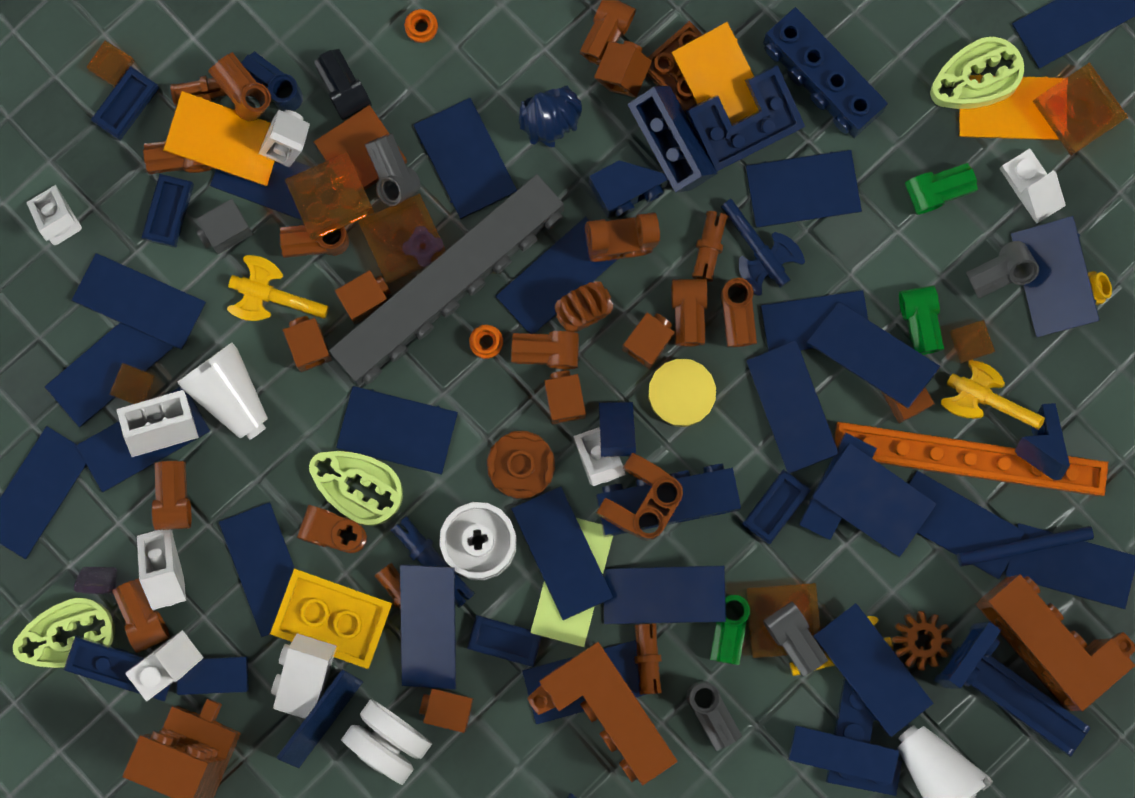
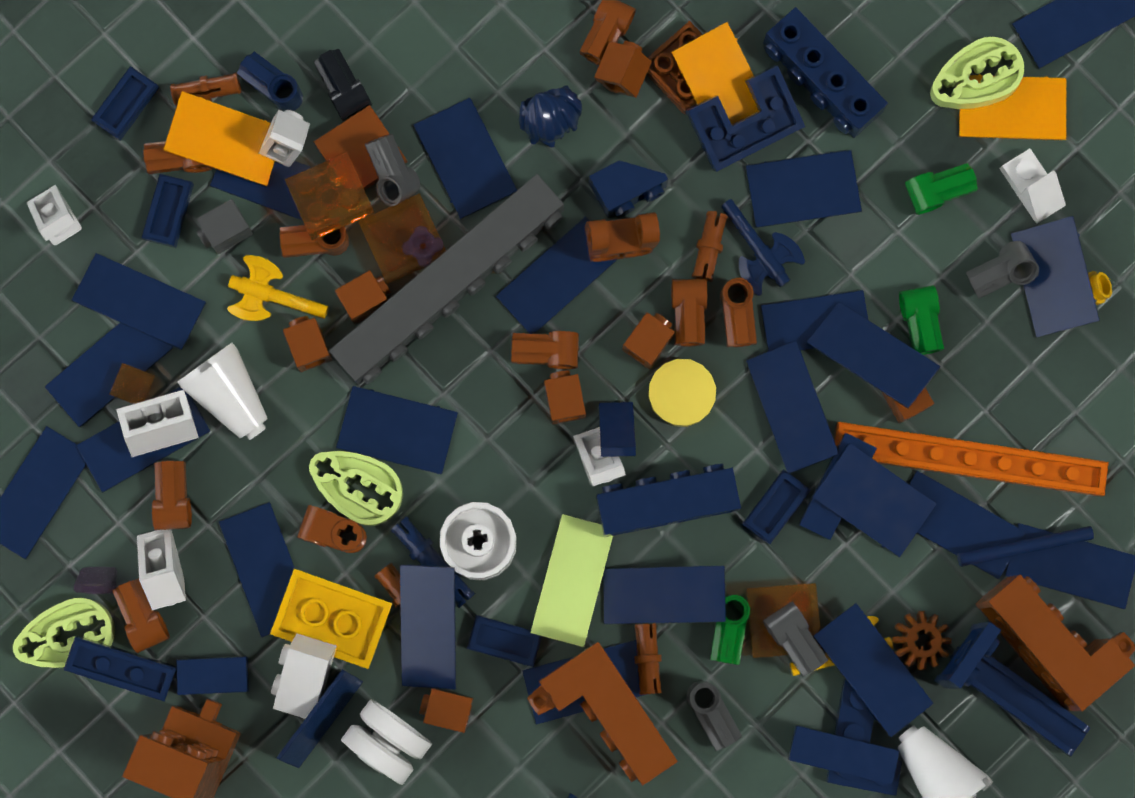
(110, 63): clear orange tile -> none
(164, 665): white slope -> none
(238, 84): dark orange piece -> none
(417, 17): orange plate -> none
(486, 331): orange plate -> none
(521, 465): dark orange tile -> none
(562, 553): dark blue piece -> none
(584, 306): dark orange gear -> none
(654, 477): dark orange piece -> none
(672, 138): dark blue brick -> none
(972, 341): clear orange tile -> none
(978, 390): yellow piece -> none
(1047, 446): dark blue slope -> none
(1080, 109): clear orange plate -> none

